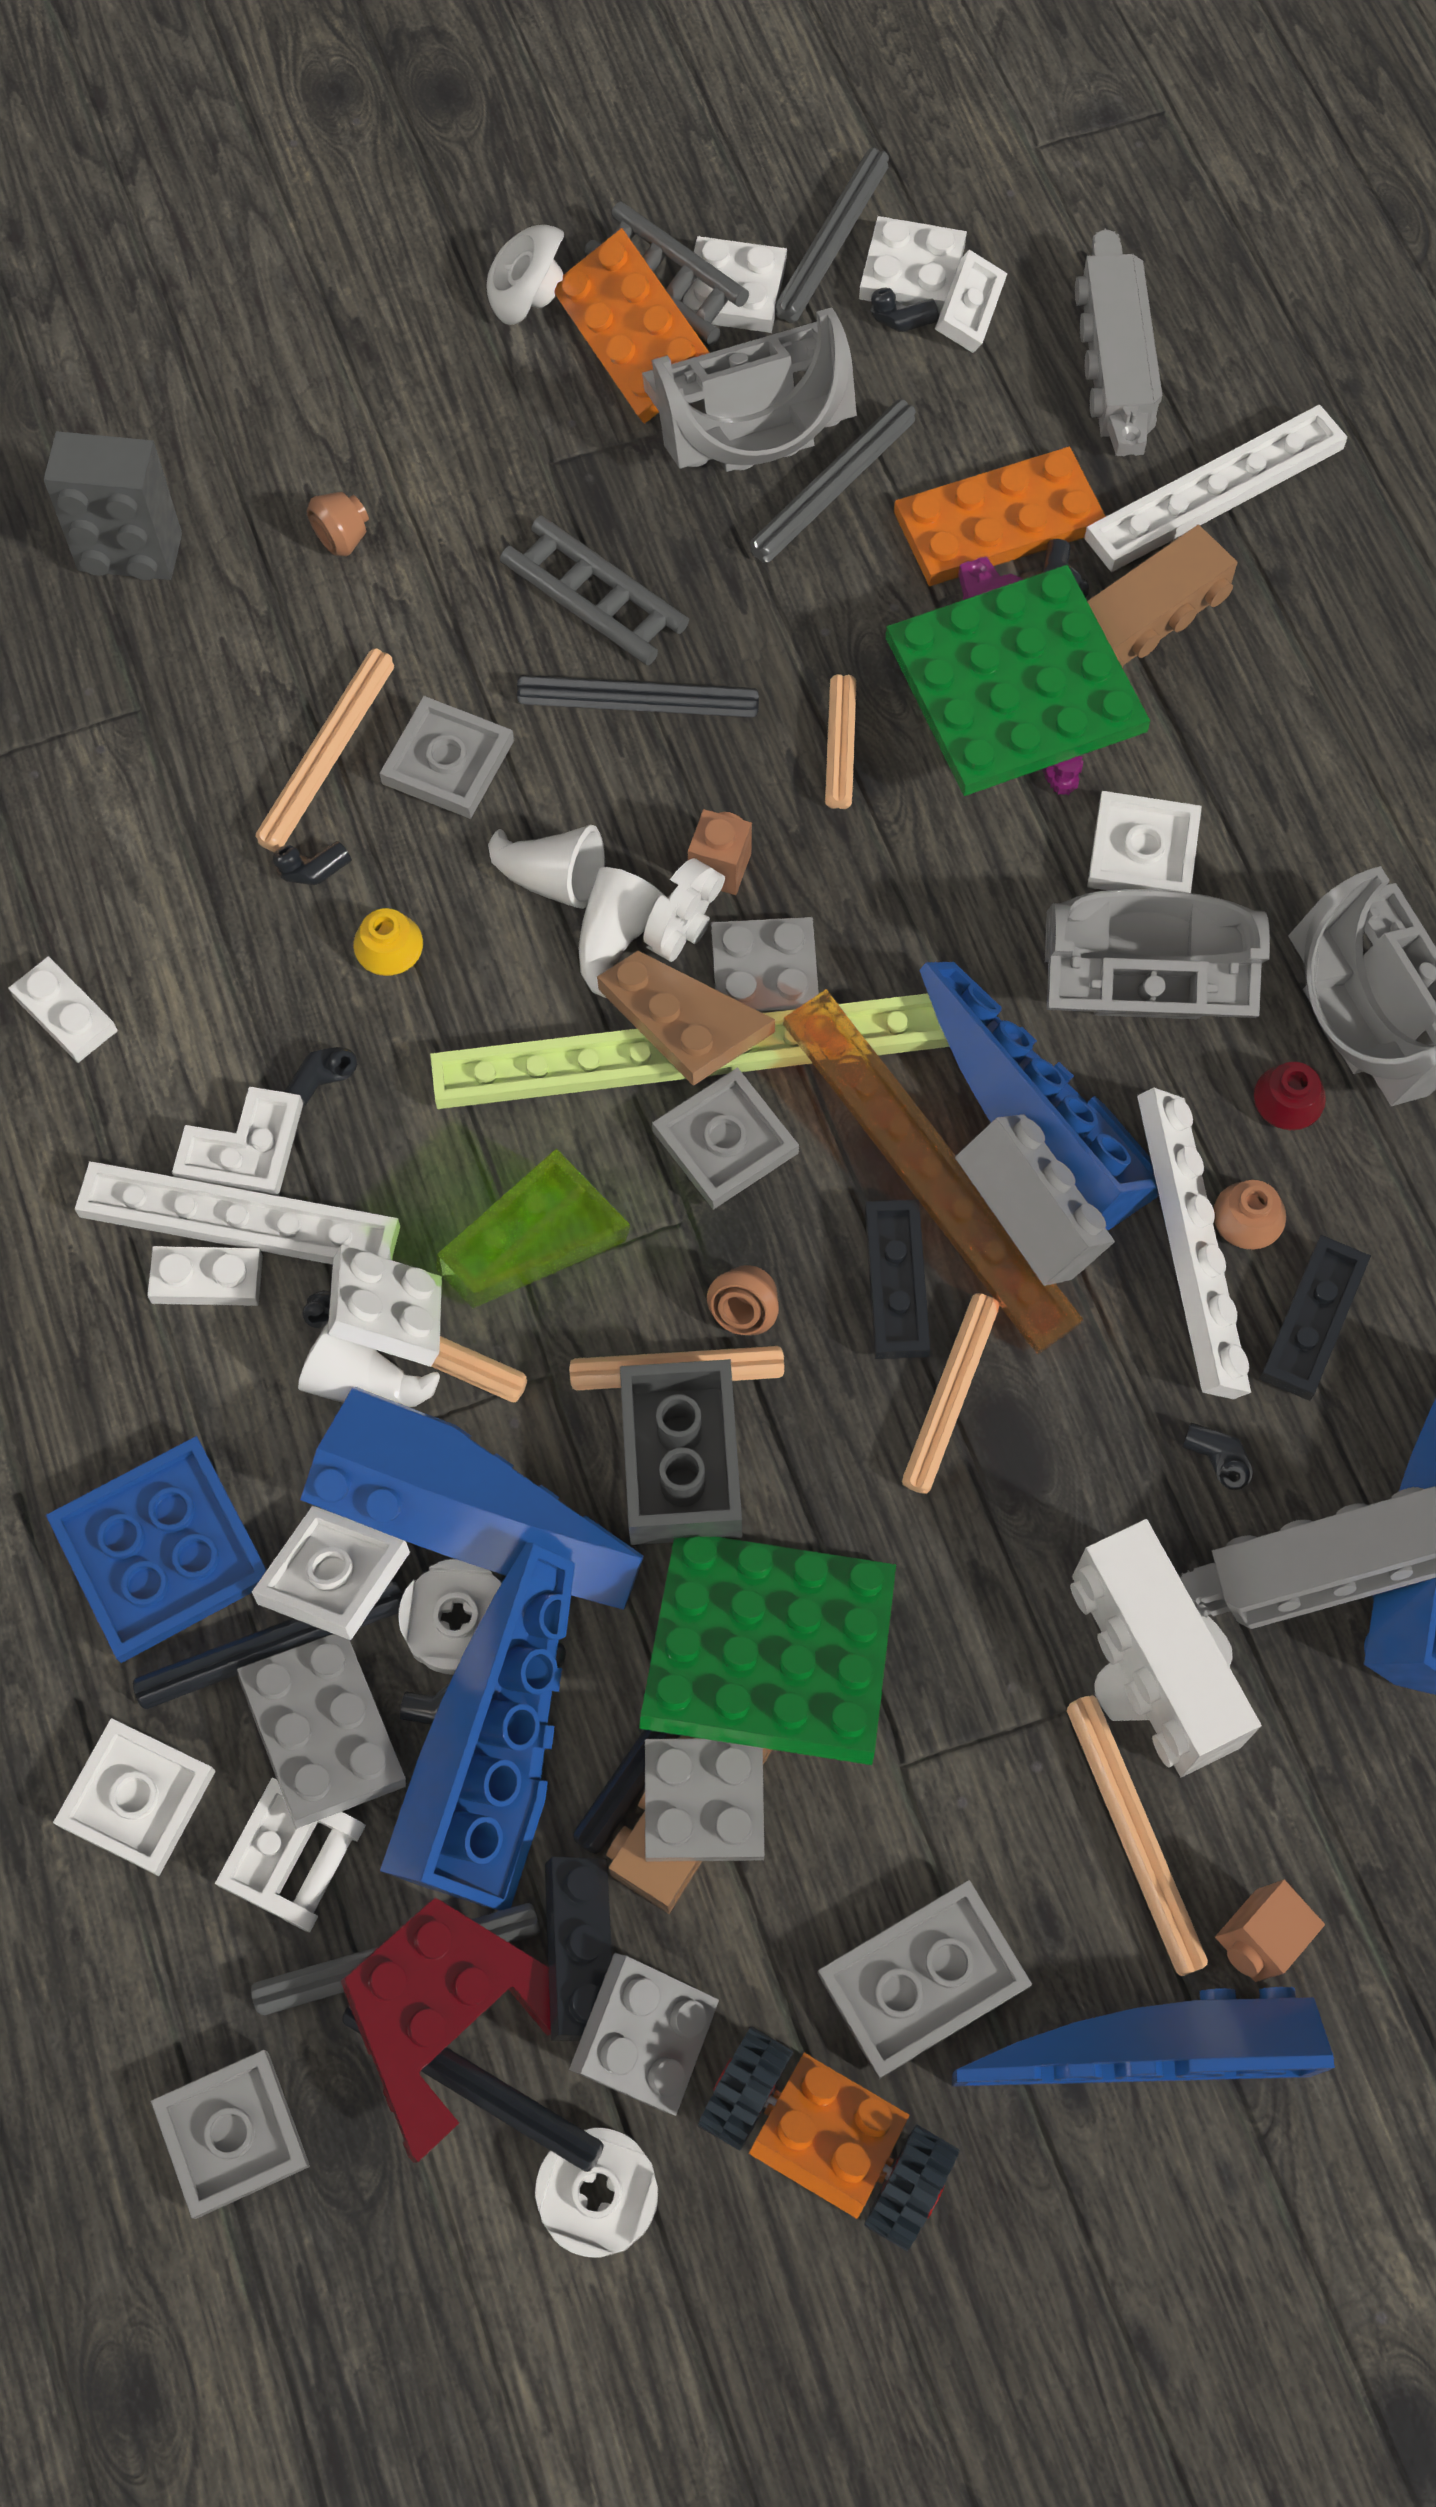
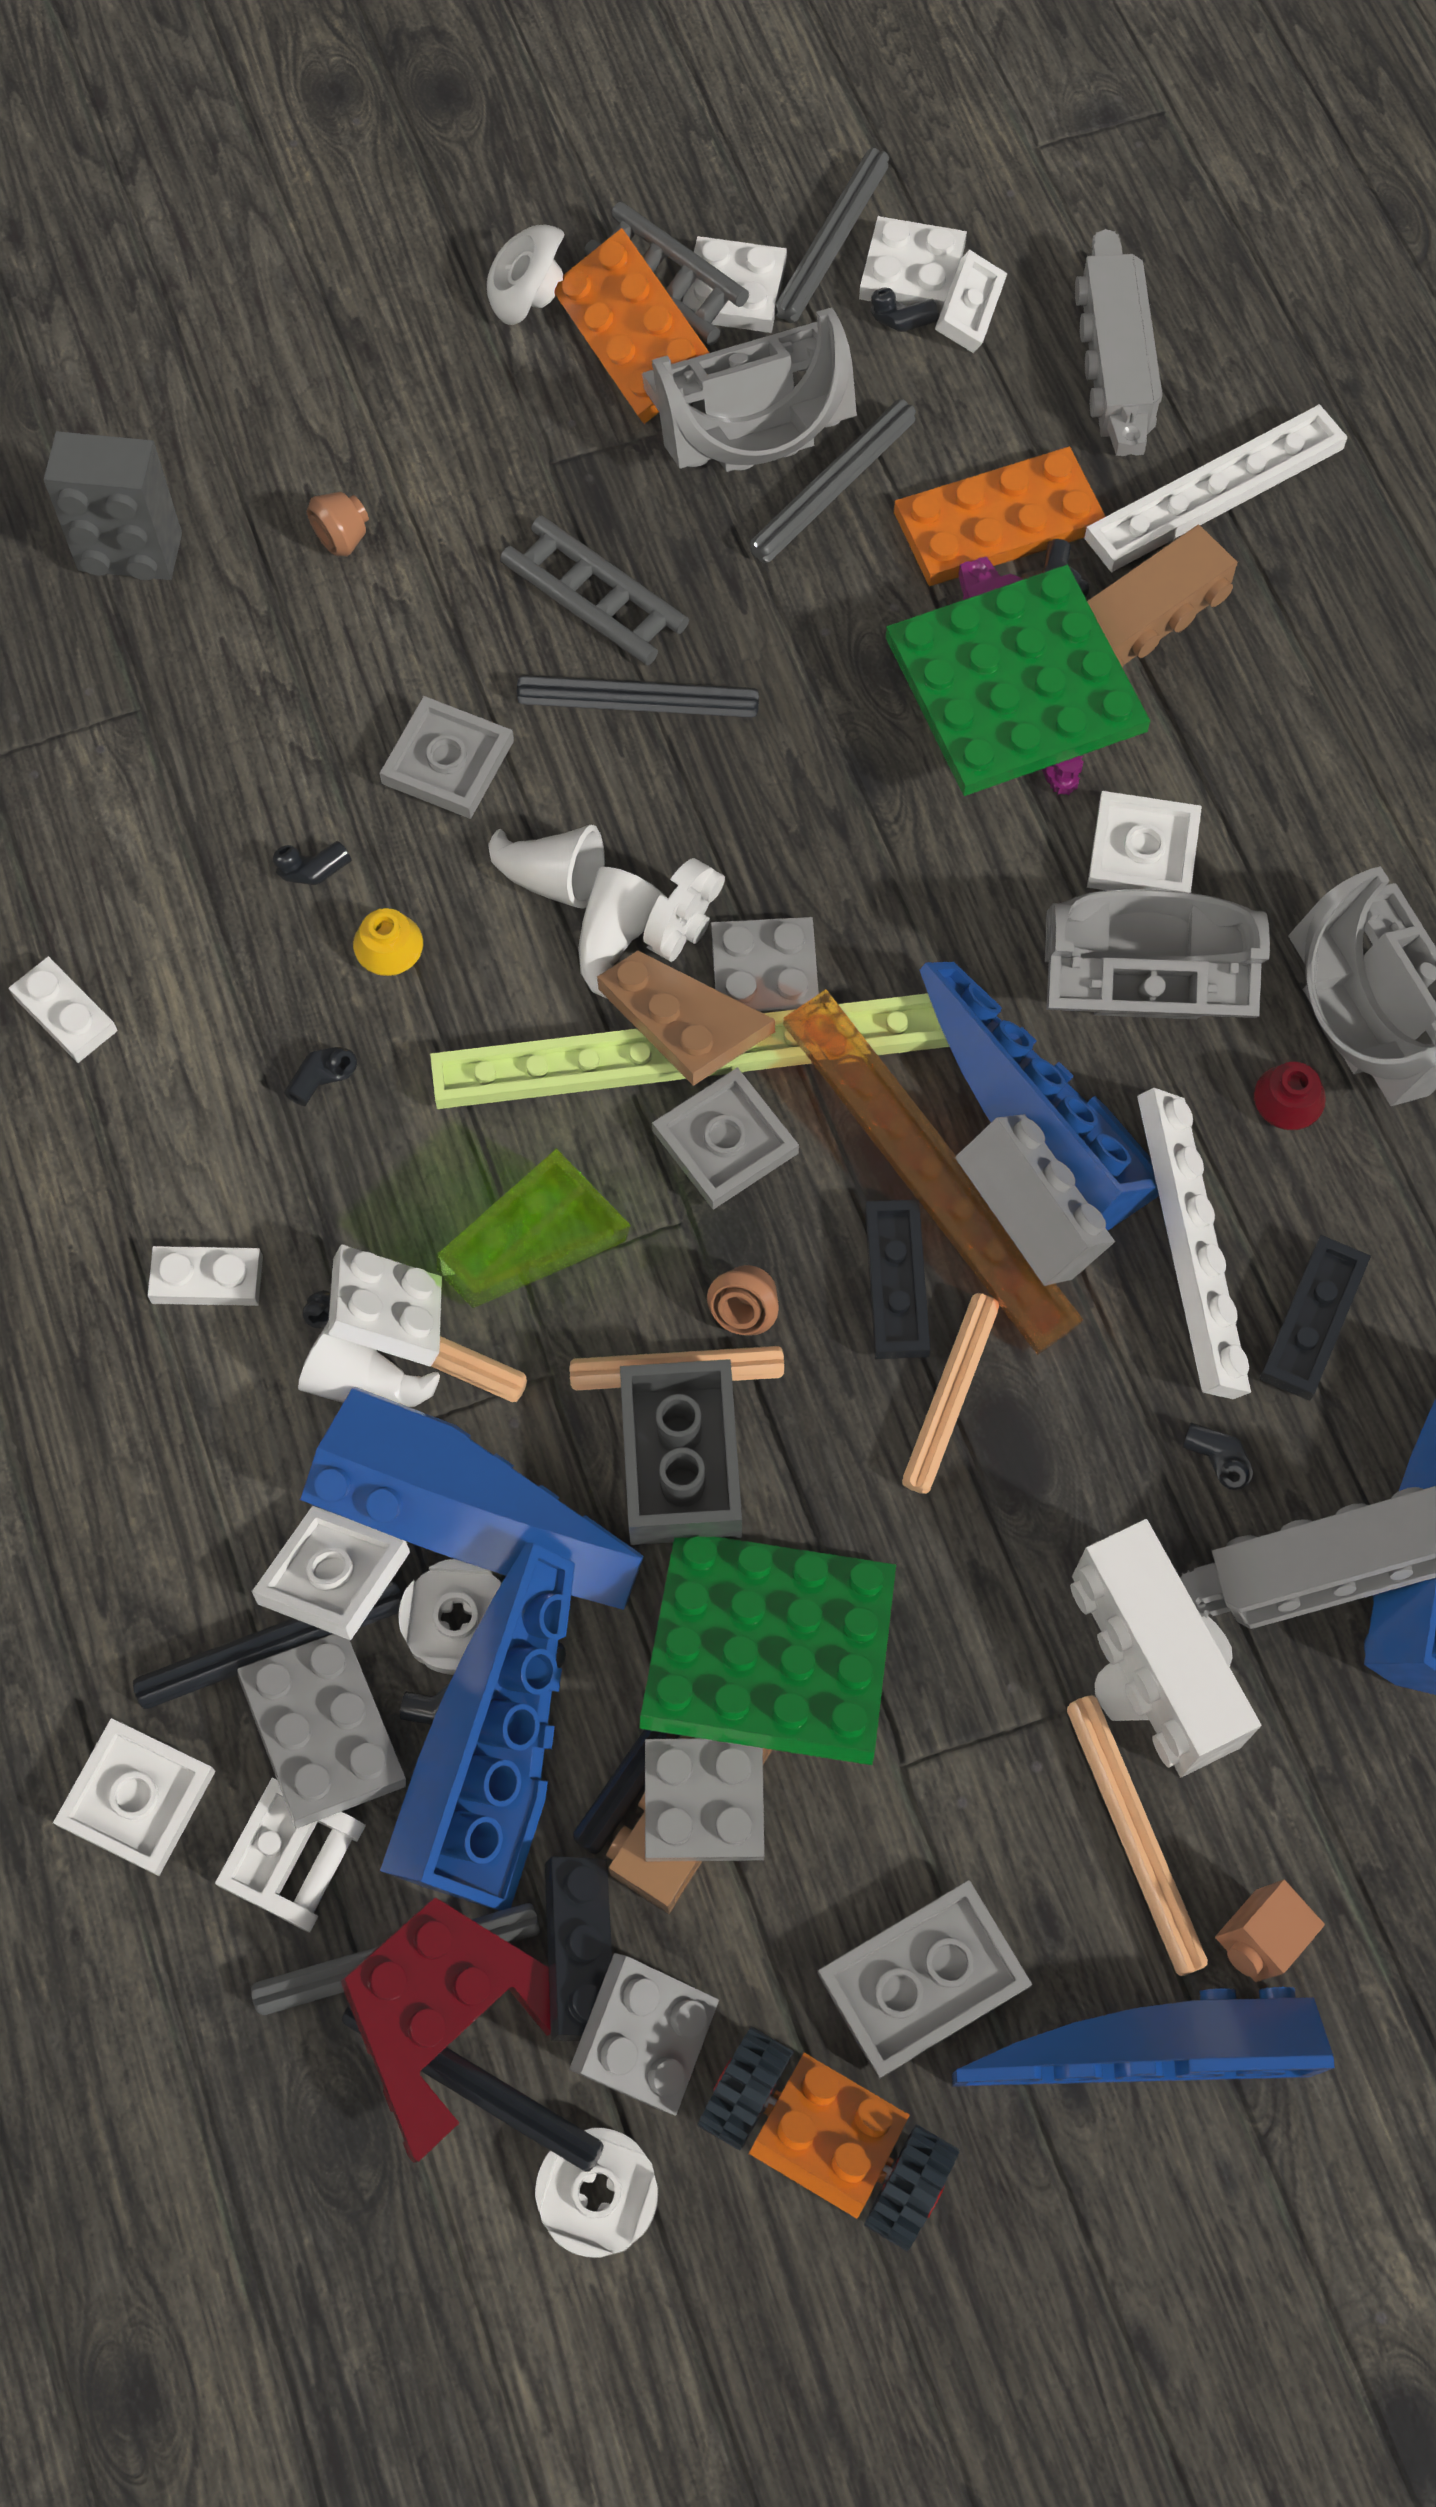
(158, 1549): blue plate -> none
(230, 1215): white plate -> none
(230, 2134): light grey plate -> none
(254, 1155): white plate -> none
(324, 750): light nougat axle -> none
(723, 844): nougat brick -> none
(840, 742): light nougat axle -> none
(1249, 1214): nougat cone -> none

